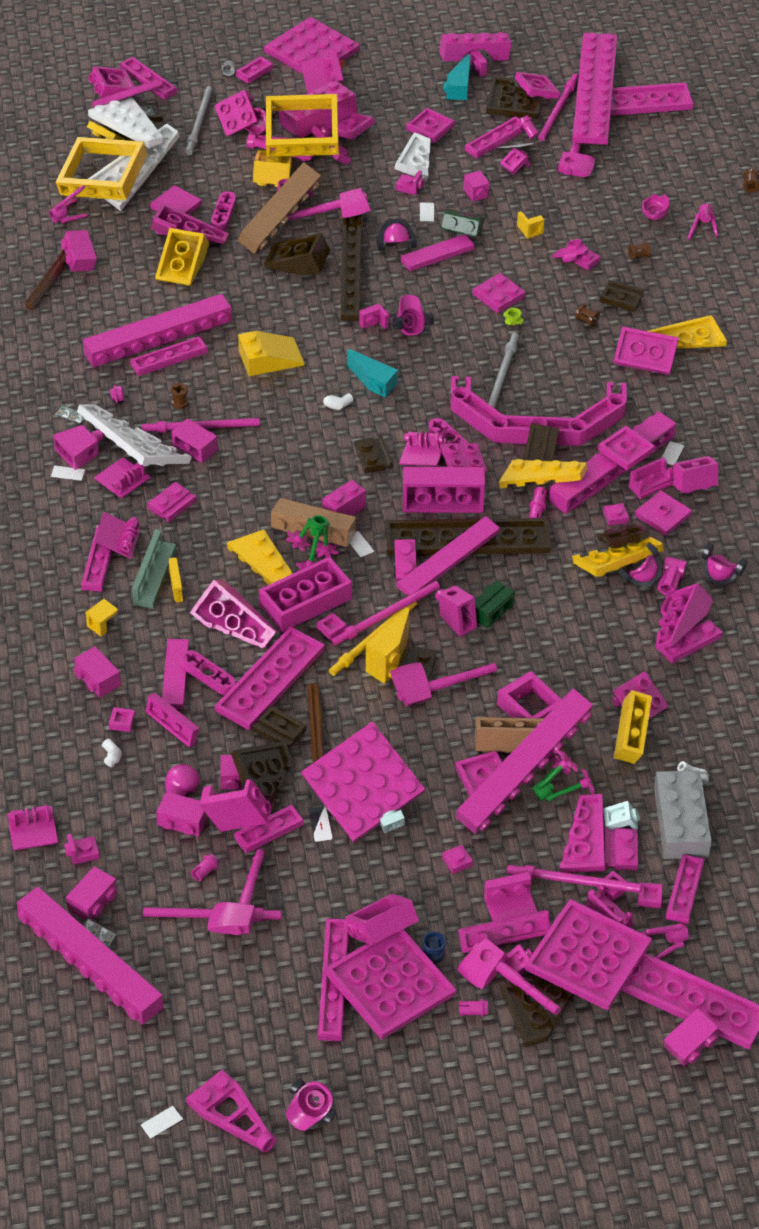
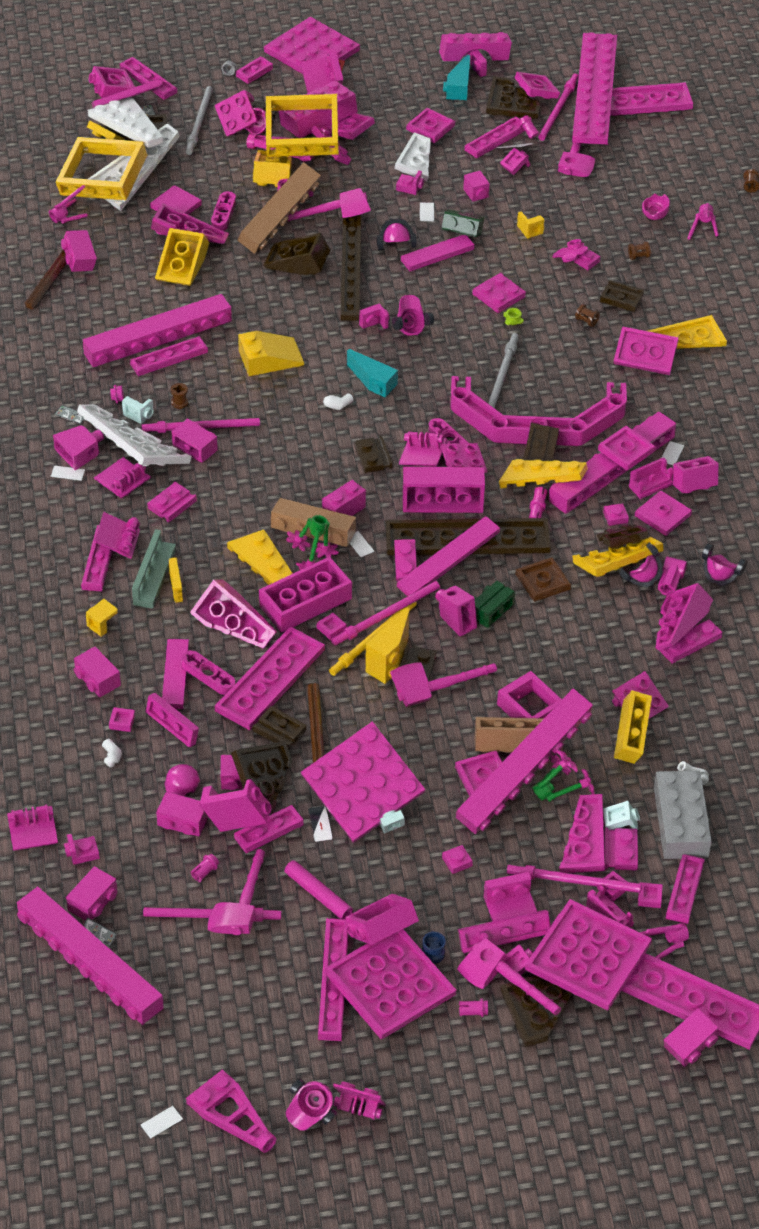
(136, 410): none -> light aqua bracket
(318, 890): none -> dark pink piece
(369, 1096): none -> dark pink hinge
(543, 579): none -> reddish brown tile

